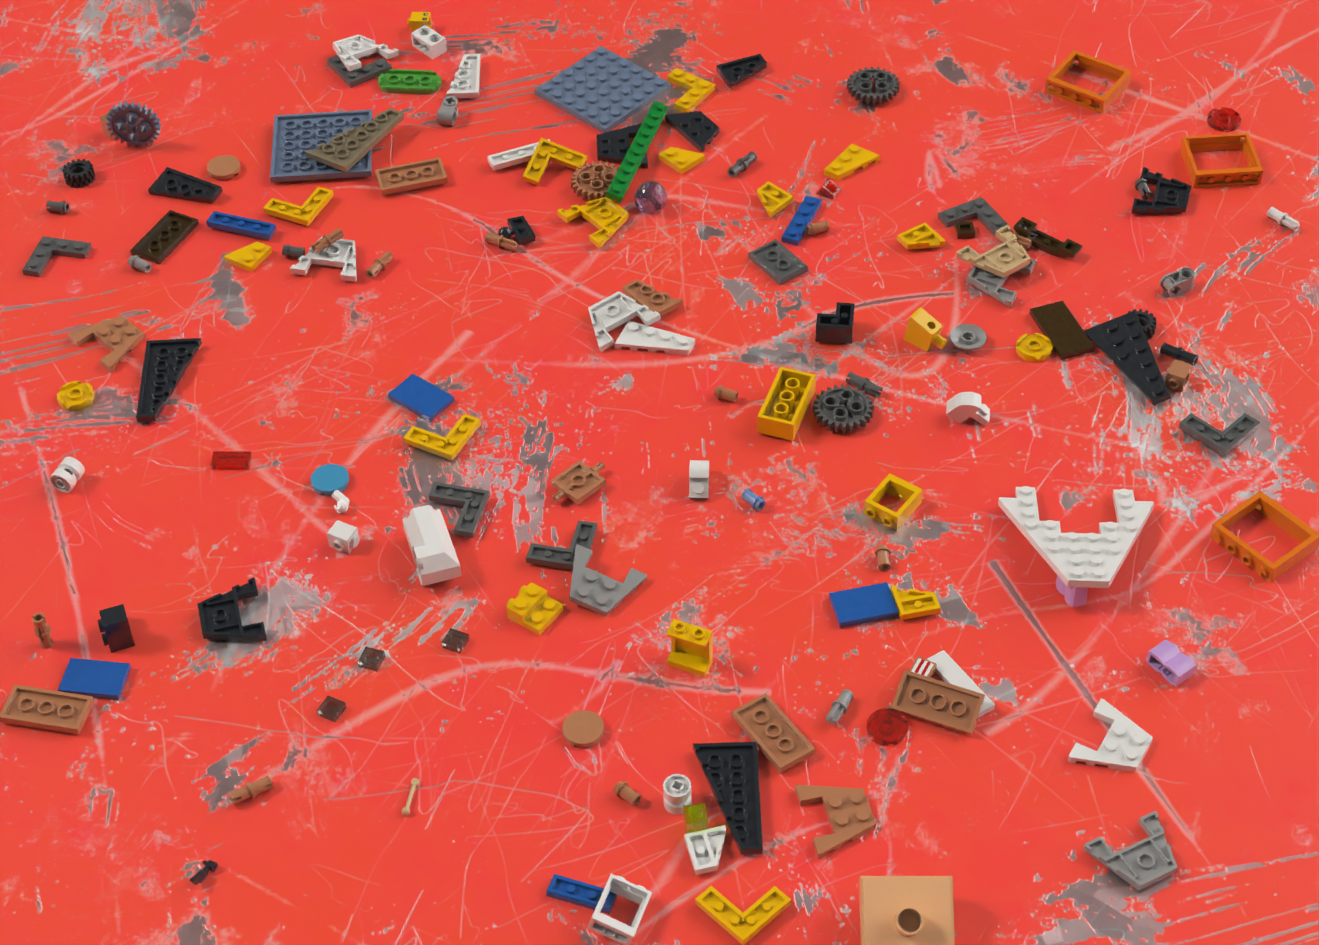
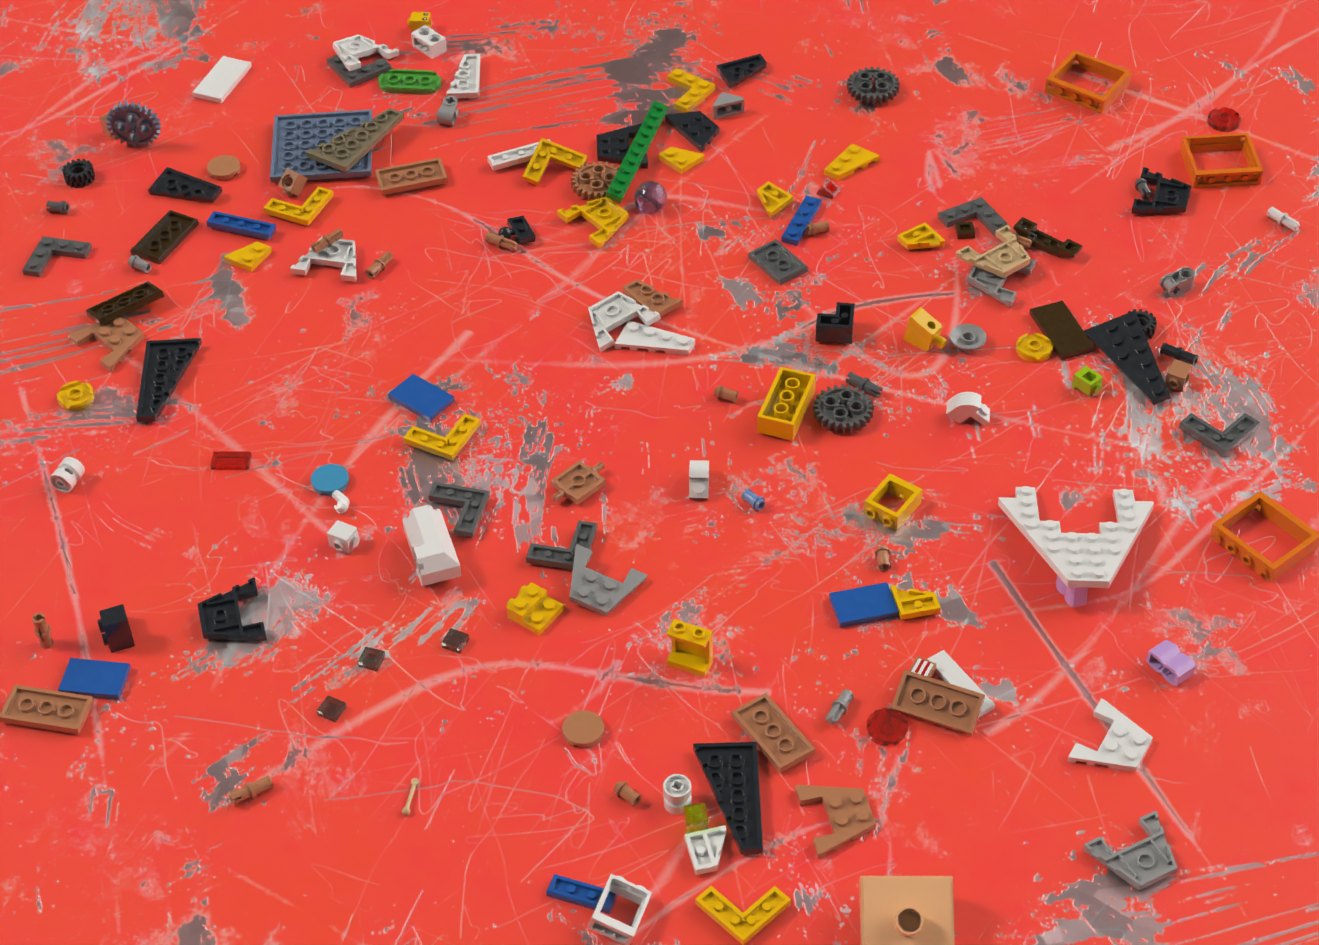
(124, 303): none -> dark brown tile
(201, 875): black piece -> none
(222, 79): none -> white tile
(292, 182): none -> nougat brick
(293, 251): dark grey pin -> none
(603, 89): sand blue plate -> none
(727, 105): none -> slope
(742, 164): dark grey pin -> none
(1087, 381): none -> lime brick

